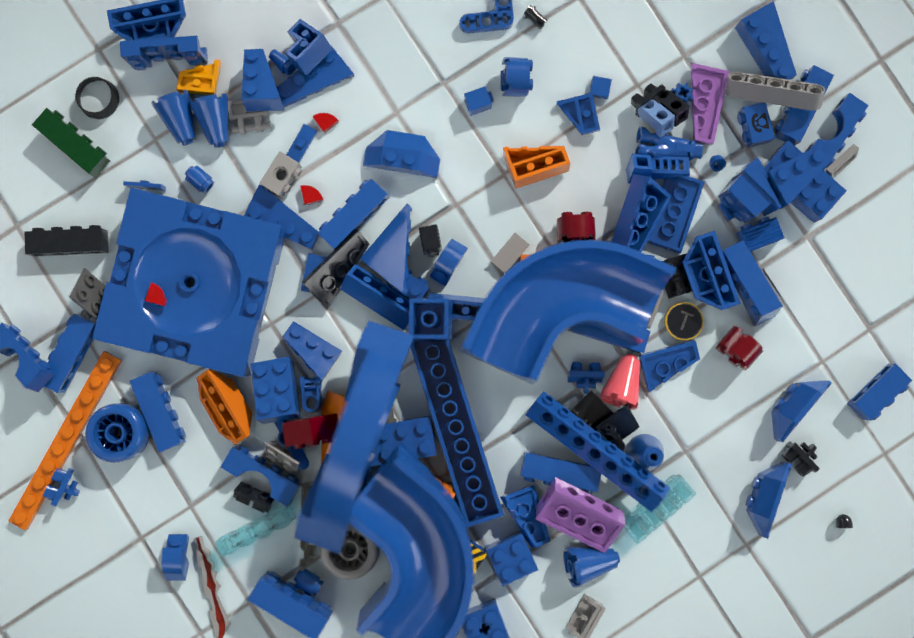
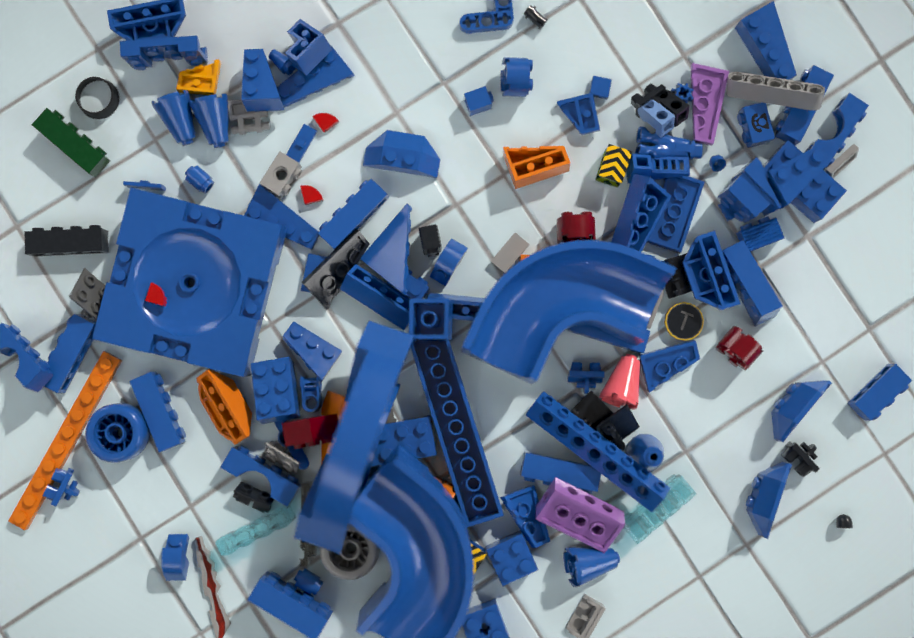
(613, 165): none -> piece

